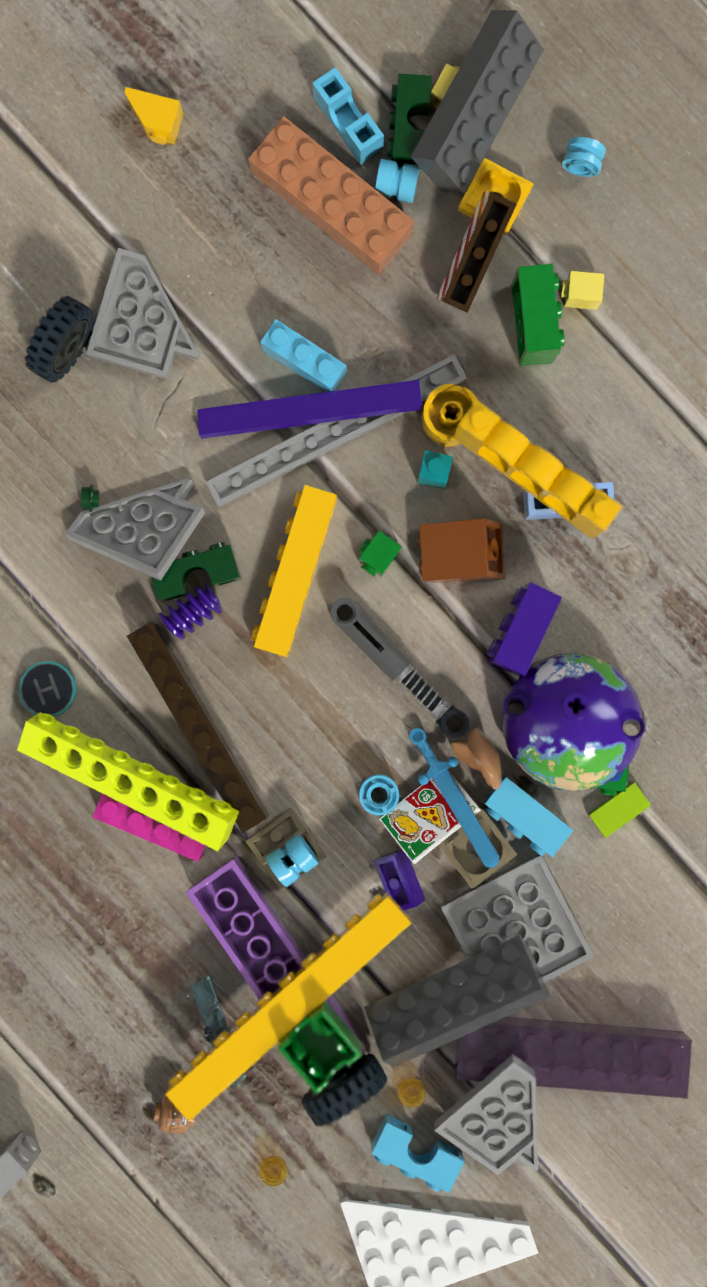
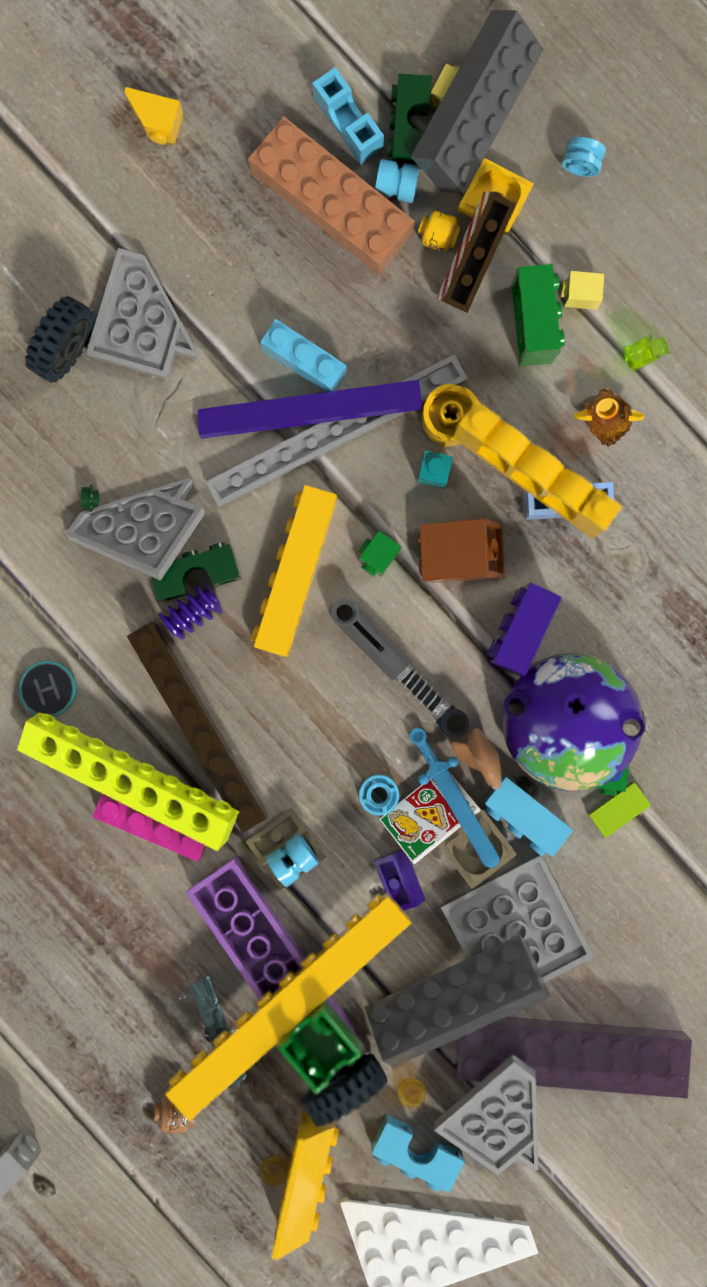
(304, 1185): none -> yellow slope
(439, 231): none -> yellow head
(608, 416): none -> clear orange hair
(645, 352): none -> clear neon green piece

